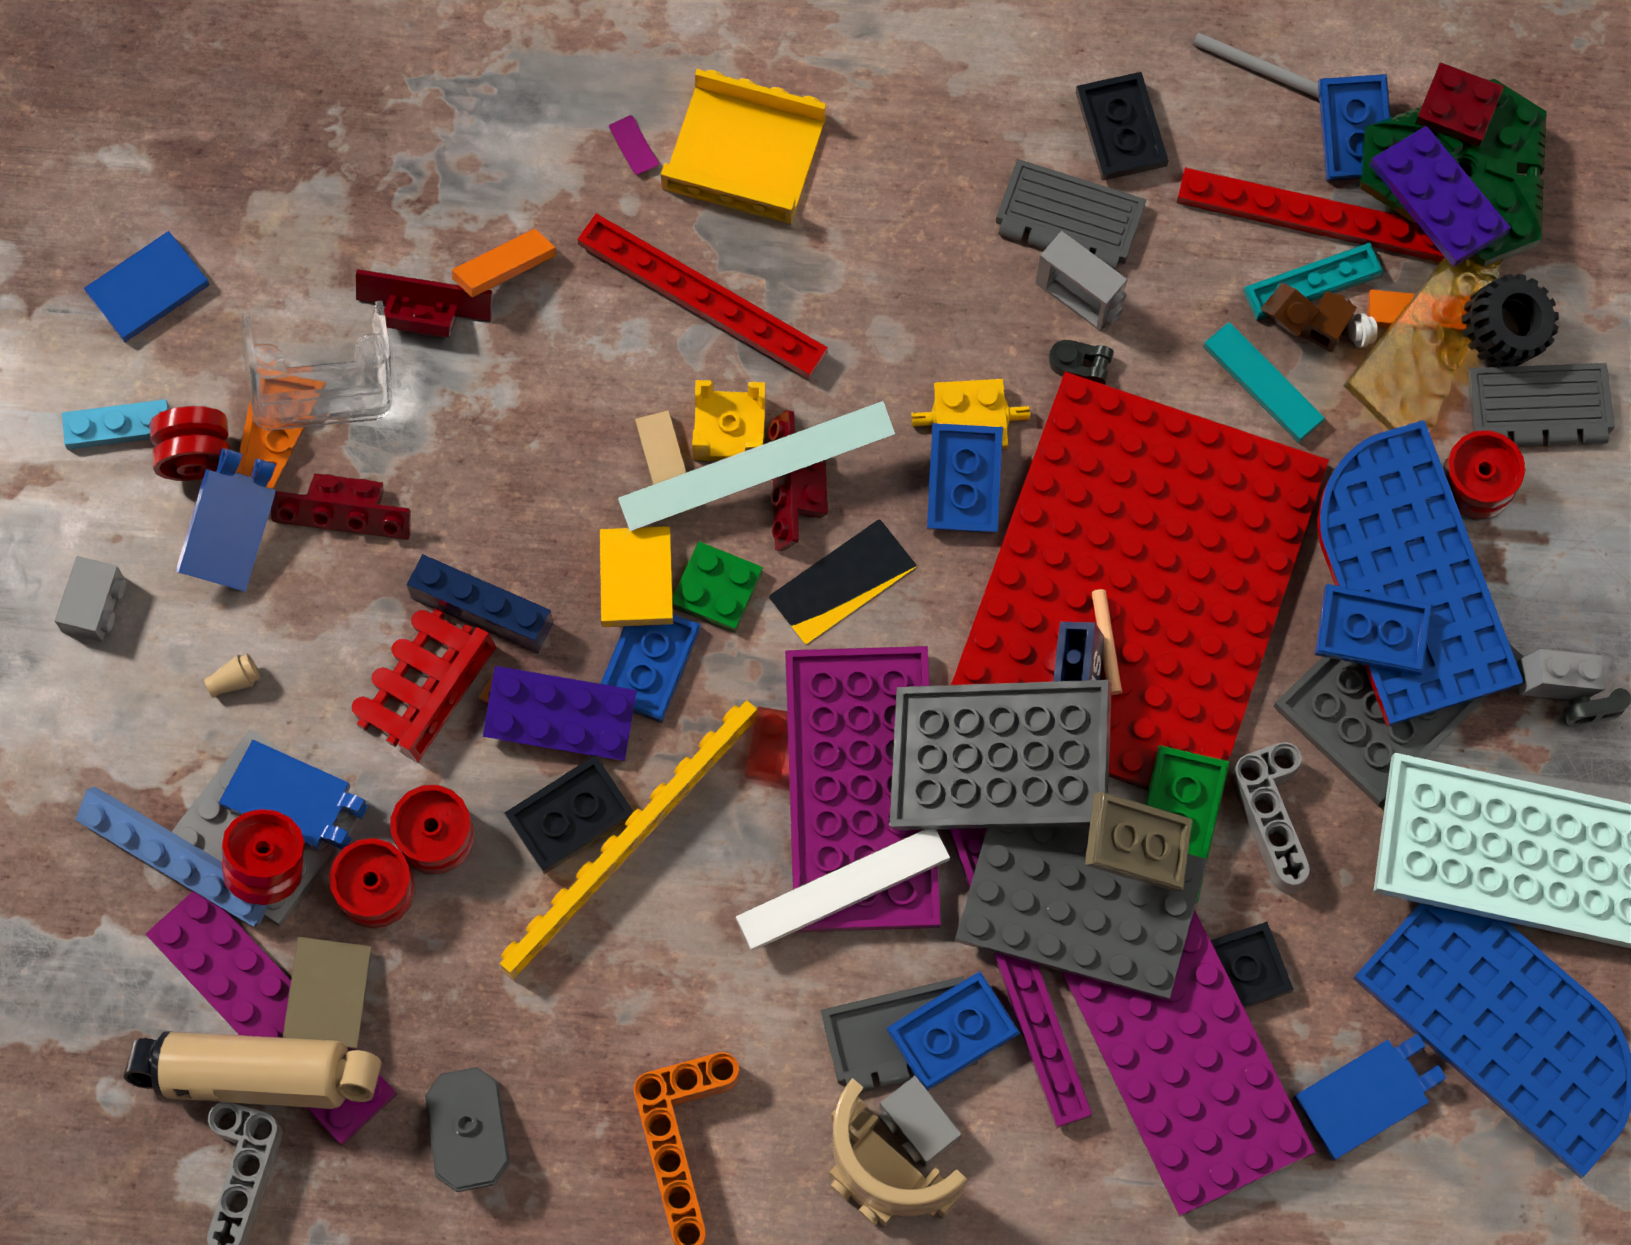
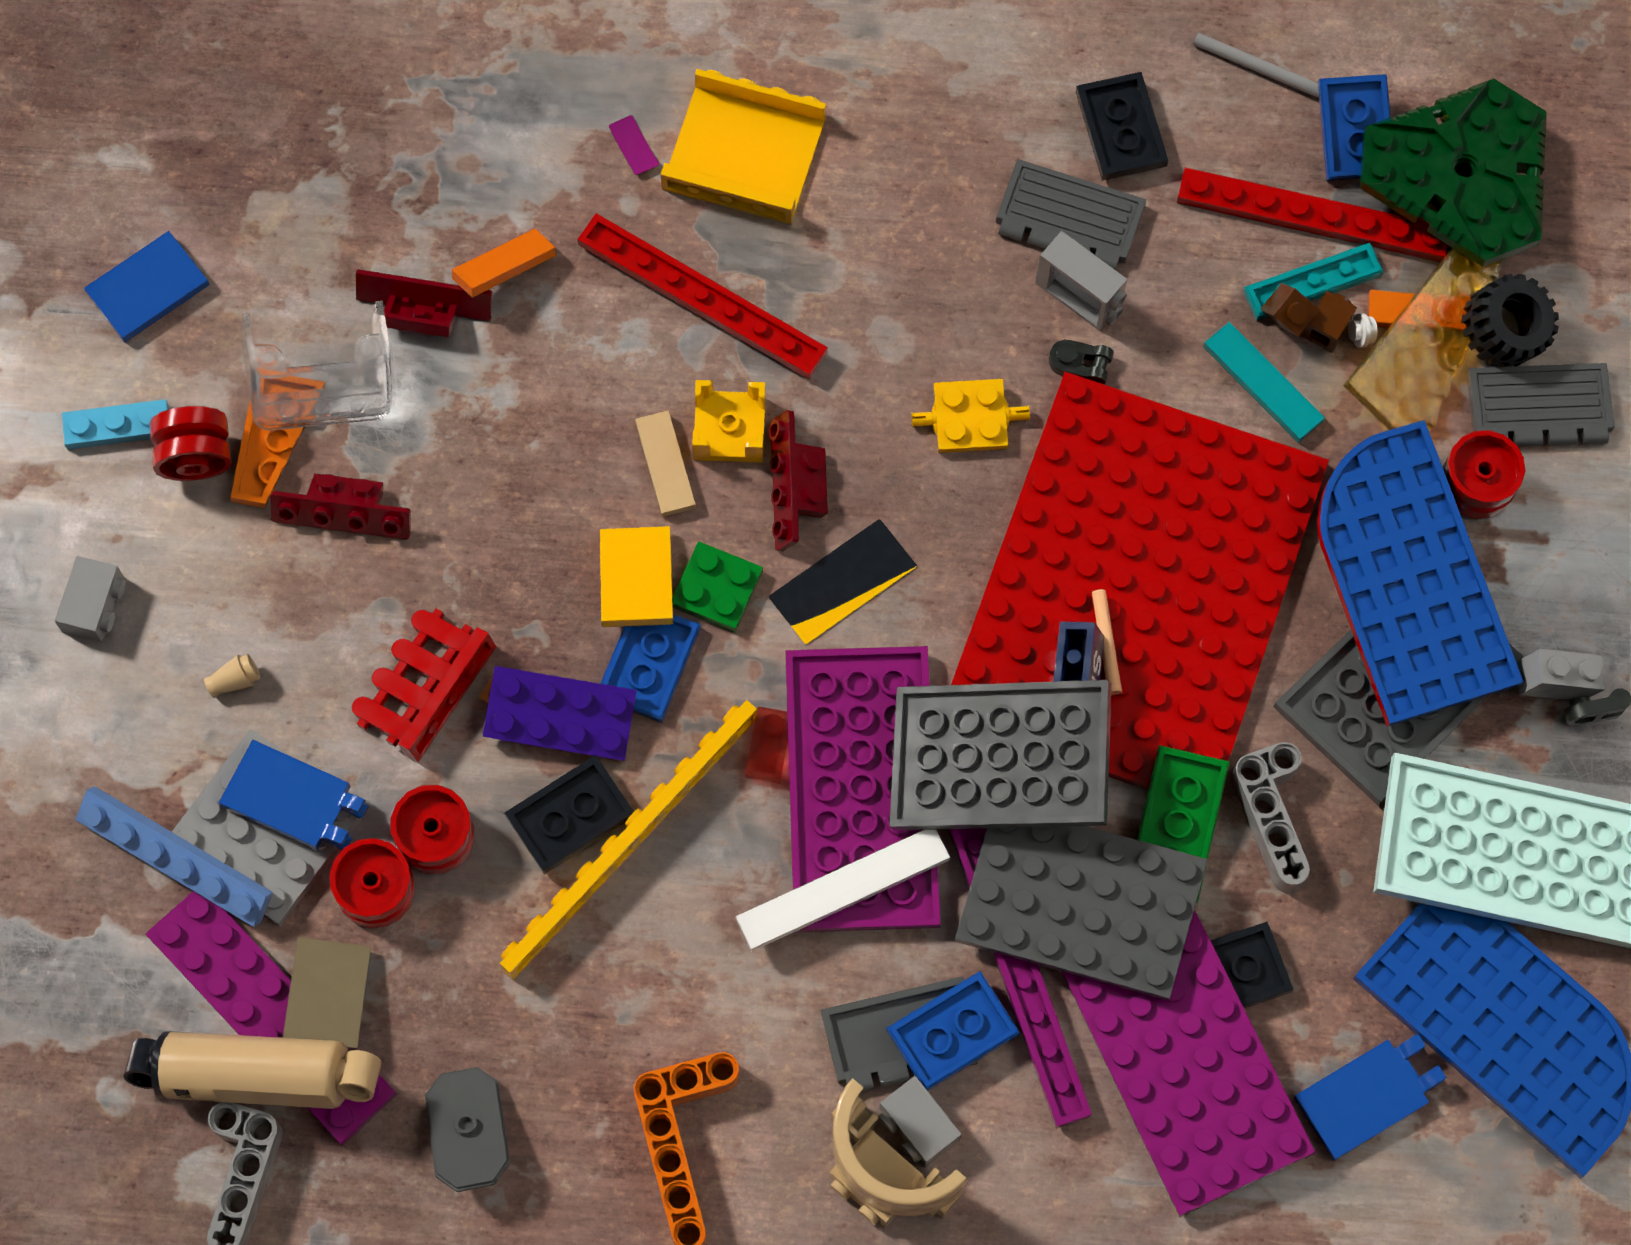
(228, 523): blue tile -> none
(262, 857): red wheel -> none
(480, 603): dark blue brick -> none
(756, 465): light aqua tile -> none
(964, 478): blue plate -> none
(1138, 842): dark tan tile -> none
(1373, 629): blue tile -> none
(1440, 196): dark purple plate -> none
(1459, 104): dark red plate -> none

